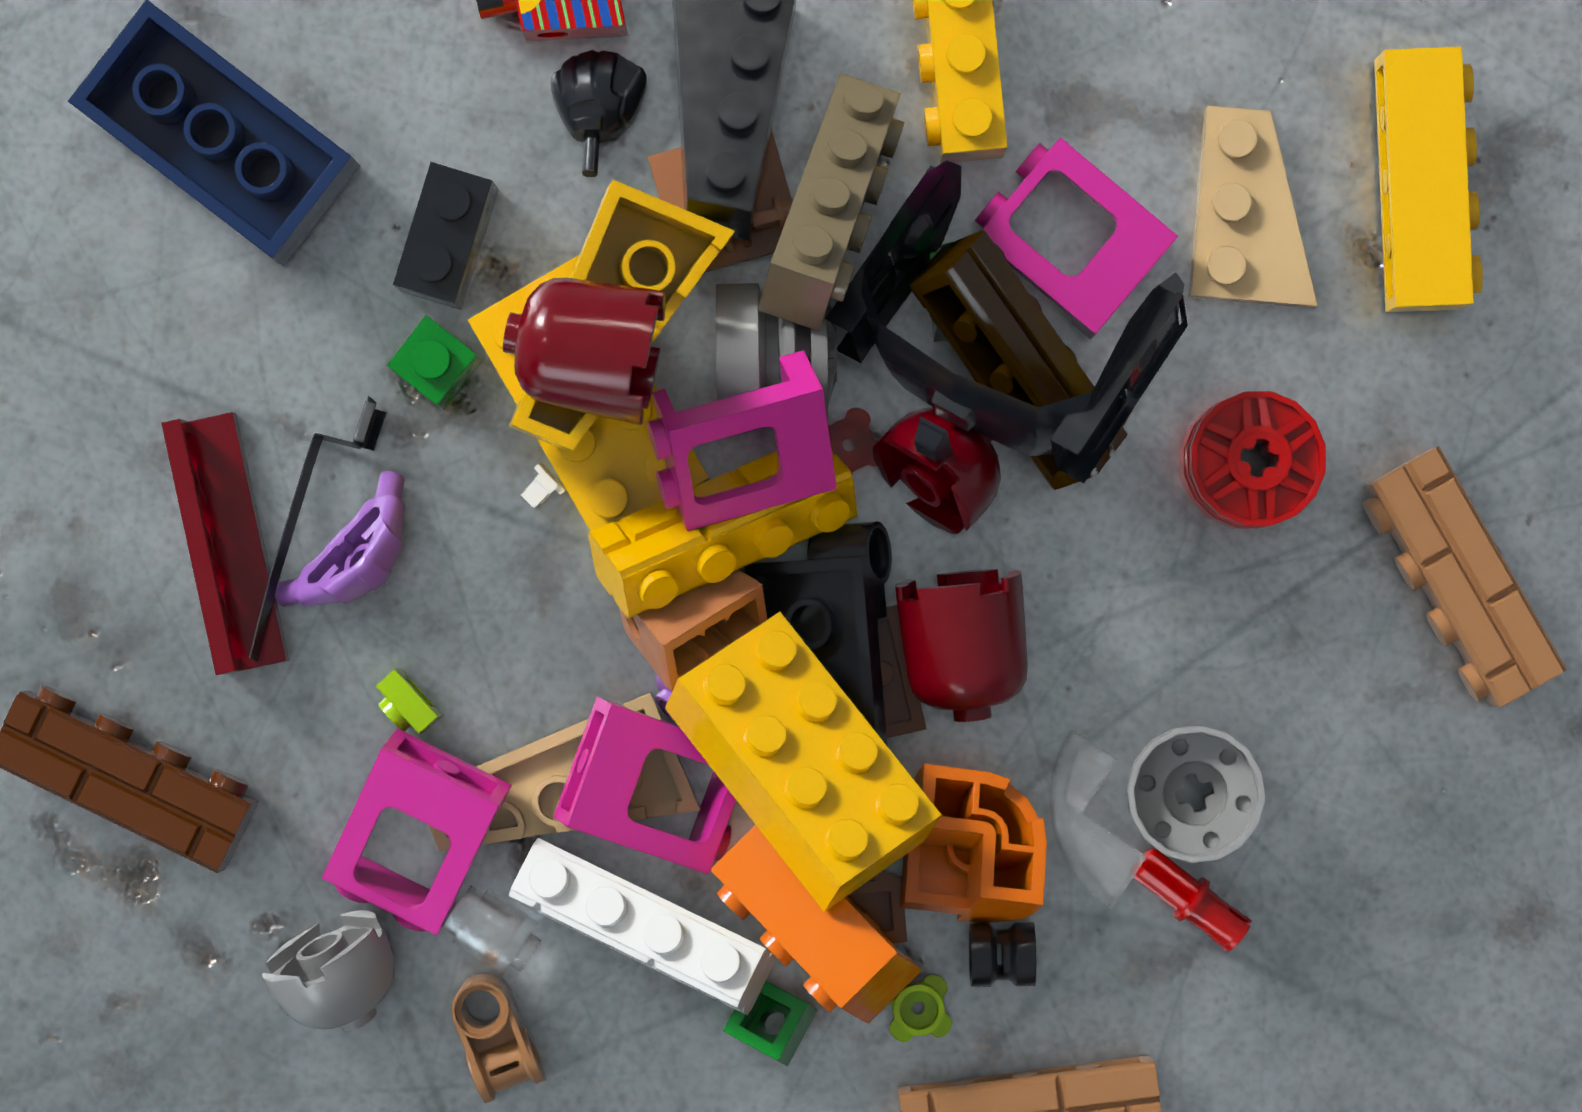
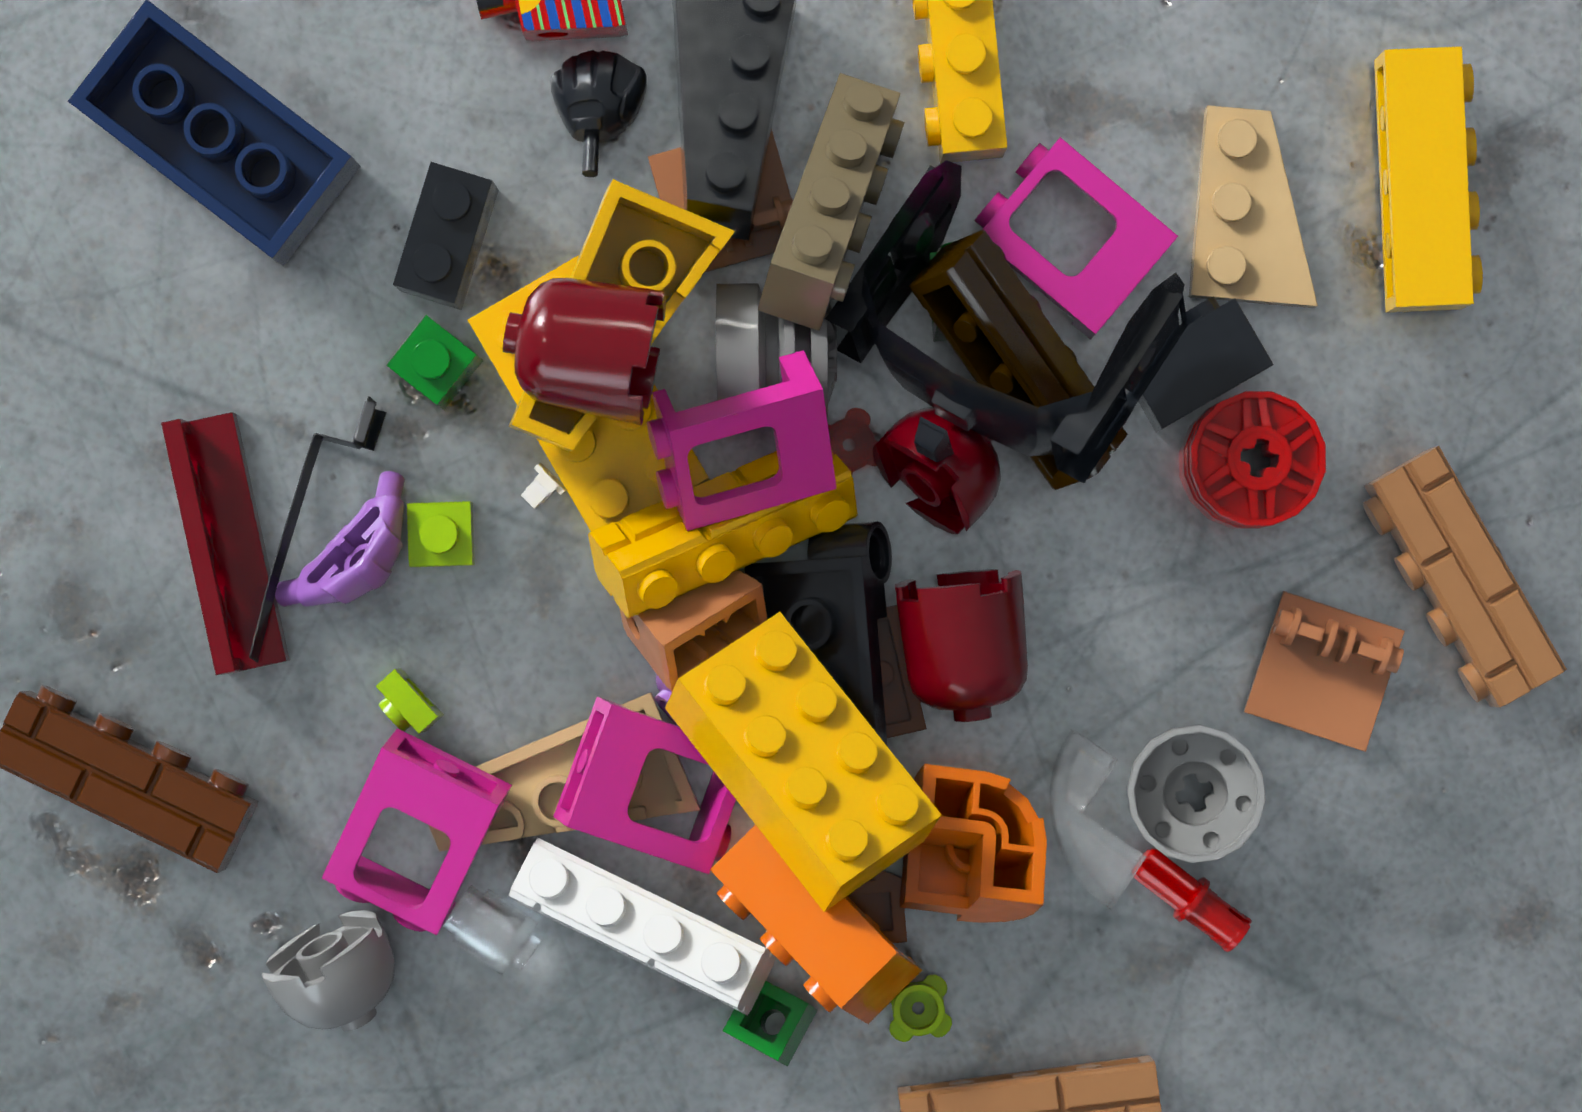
(440, 534): none -> lime plate
(497, 1040): medium nougat piece -> none
(1017, 954): black wheel -> none
(1207, 361): none -> black brick
(1324, 671): none -> nougat hinge

